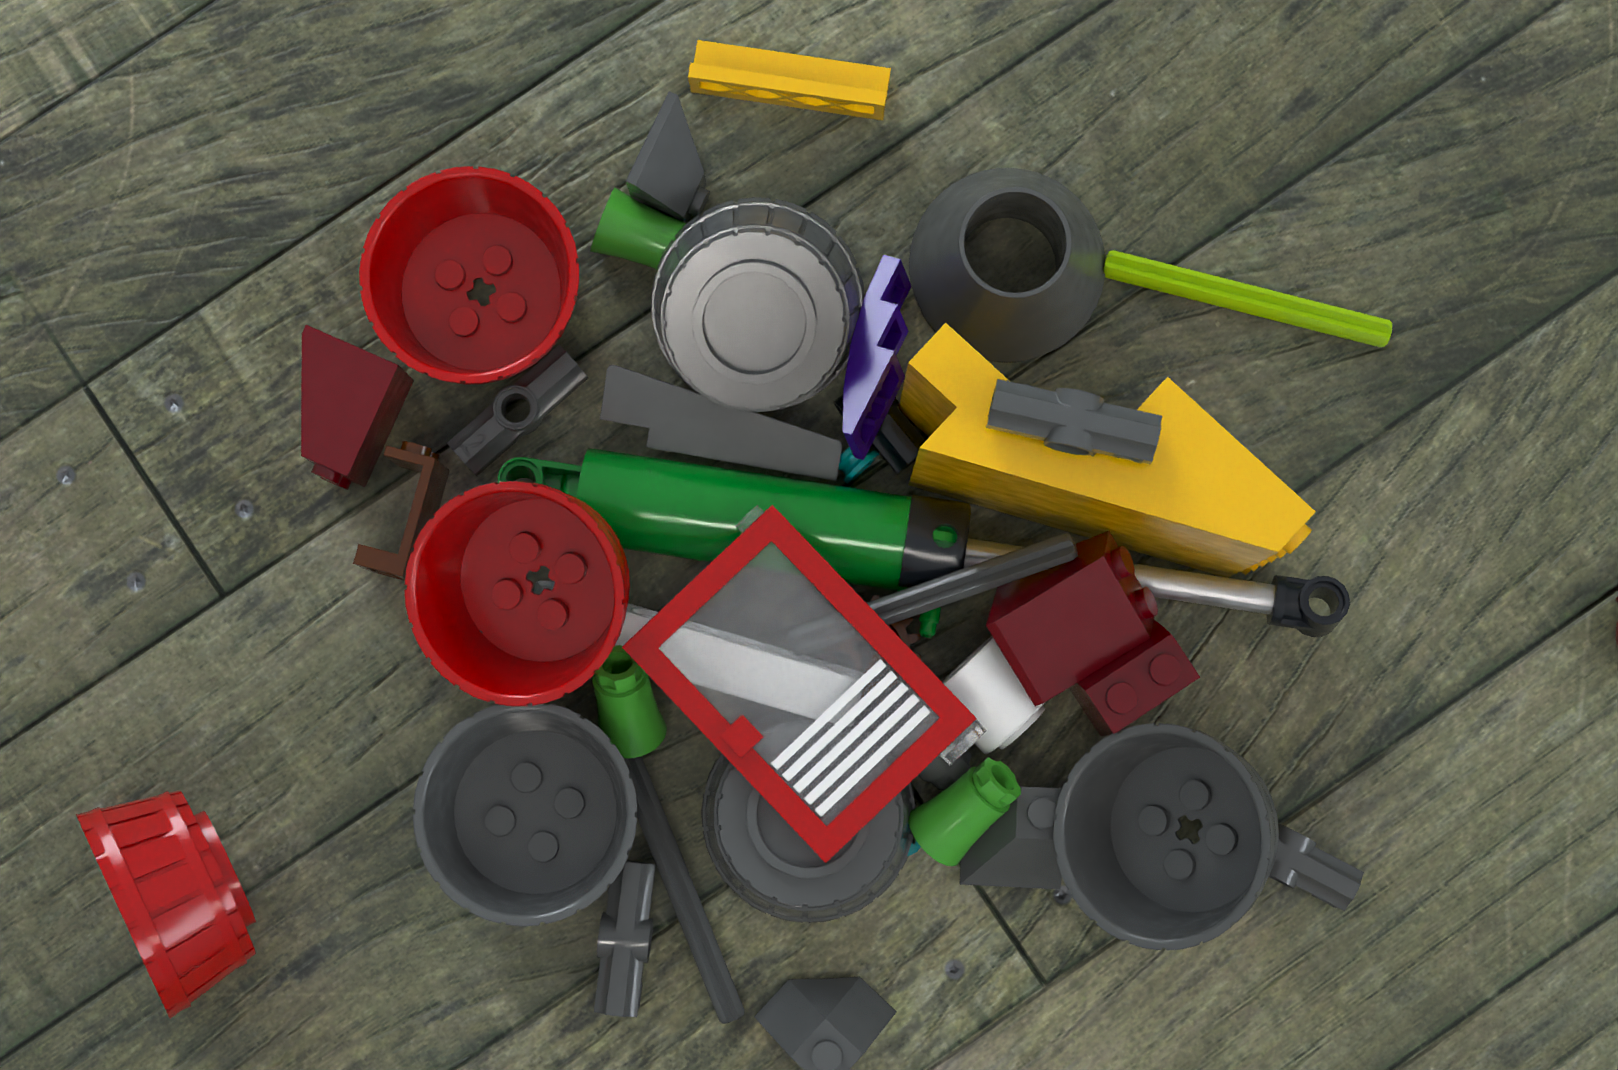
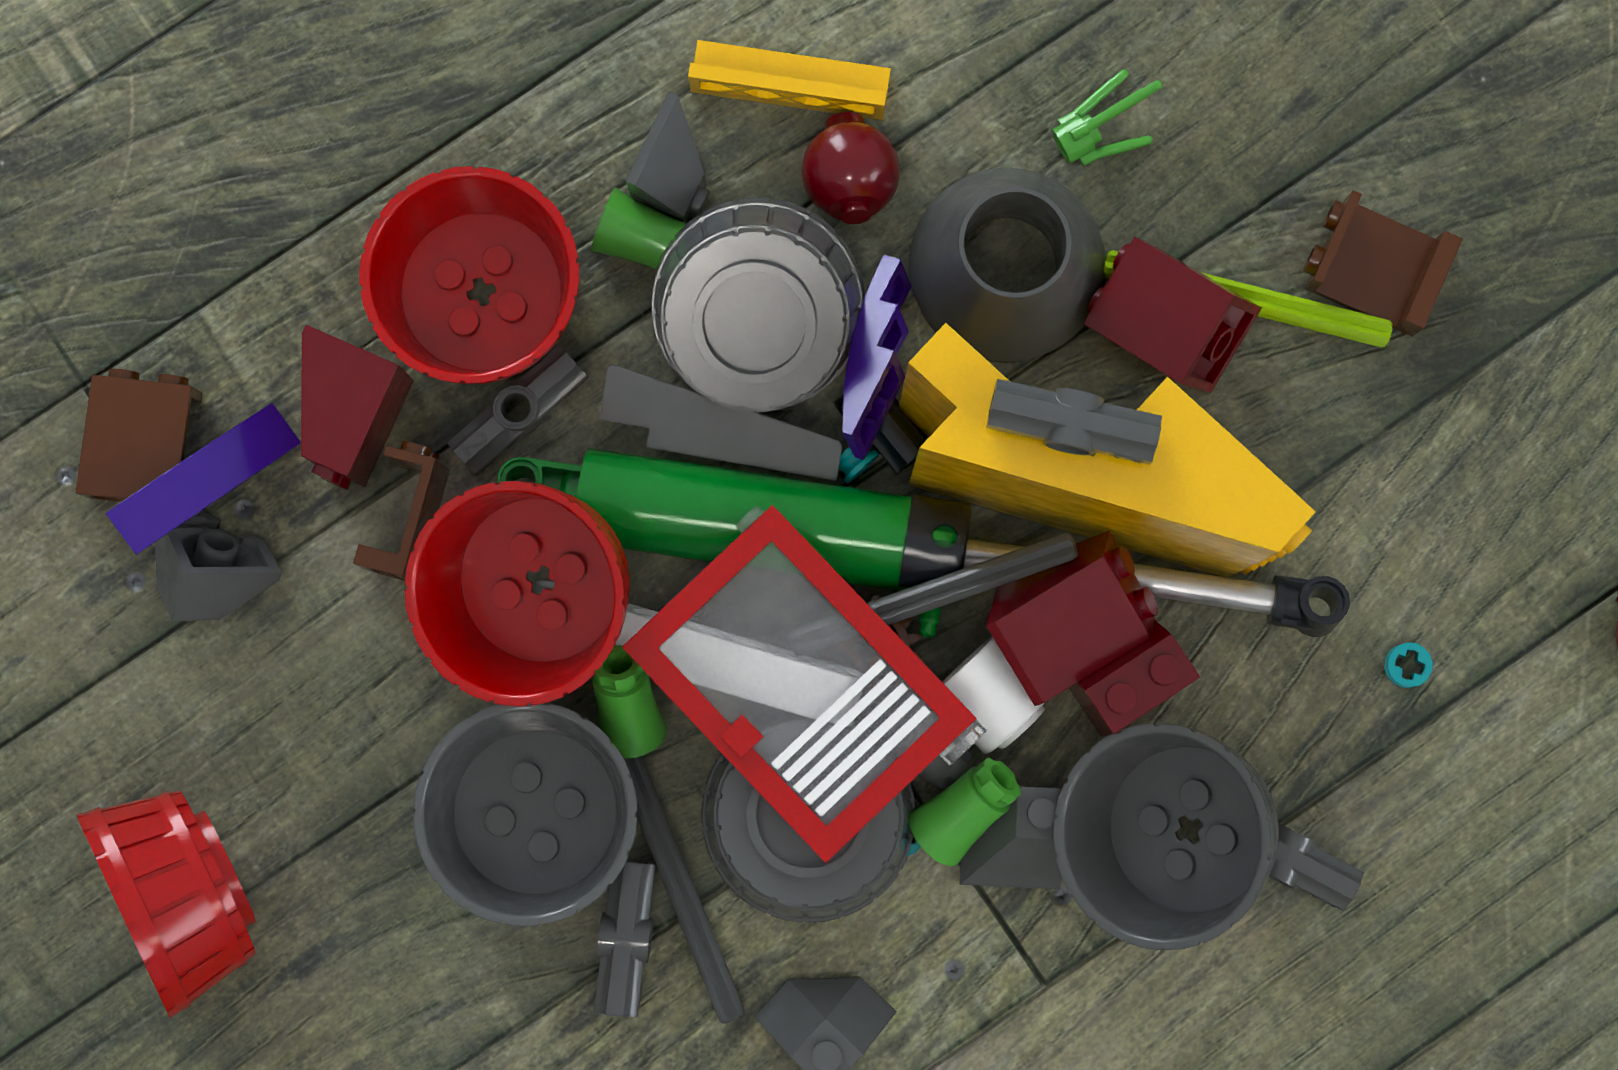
(132, 432): none -> reddish brown panel
(203, 478): none -> dark purple slope
(209, 570): none -> dark grey slope
(850, 169): none -> dark red brick
(1078, 135): none -> bright green plant
(1171, 315): none -> dark red slope
(1380, 265): none -> reddish brown panel
(1421, 657): none -> teal bush

